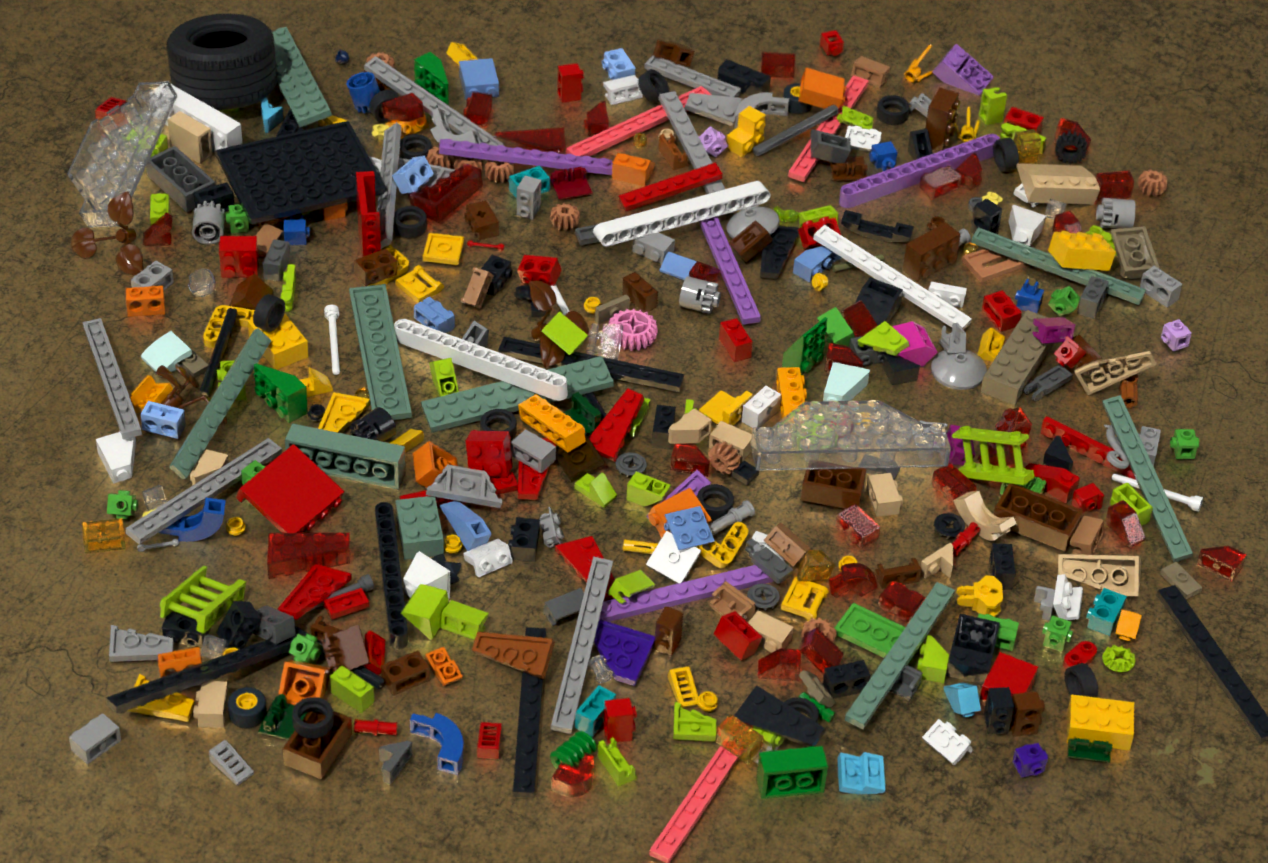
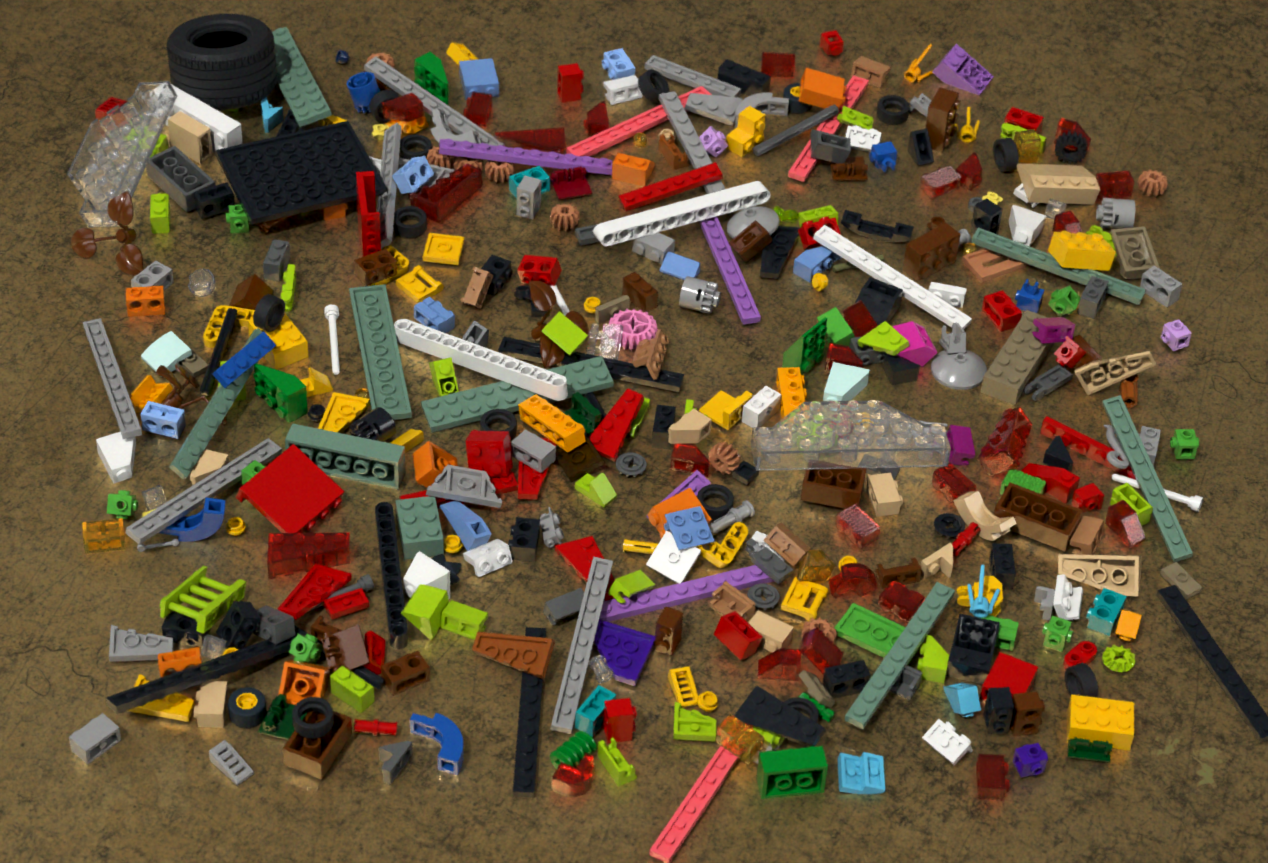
(159, 232): clear red slope -> none
(208, 223): light grey gear -> none
(238, 256): red brick -> none
(244, 359): none -> blue plate
(265, 237): medium nougat hinge -> none
(296, 231): blue brick -> none
(443, 667): orange slope -> none
(482, 220): reddish brown brick -> none
(485, 751): red slope -> none
(500, 247): red hinge -> none
(646, 490): lime slope -> none
(651, 353): none -> medium nougat bracket
(674, 52): reddish brown brick -> none
(704, 272): clear red slope -> none
(735, 340): red brick -> none
(738, 438): tan brick -> none
(911, 172): medium lavender beam -> none
(980, 606): none -> medium azure plant
(986, 470): lime fence -> none
(990, 344): yellow slope -> none
(991, 776): none -> clear red brick
(992, 106): lime hinge -> none
(1222, 561): clear red slope -> none

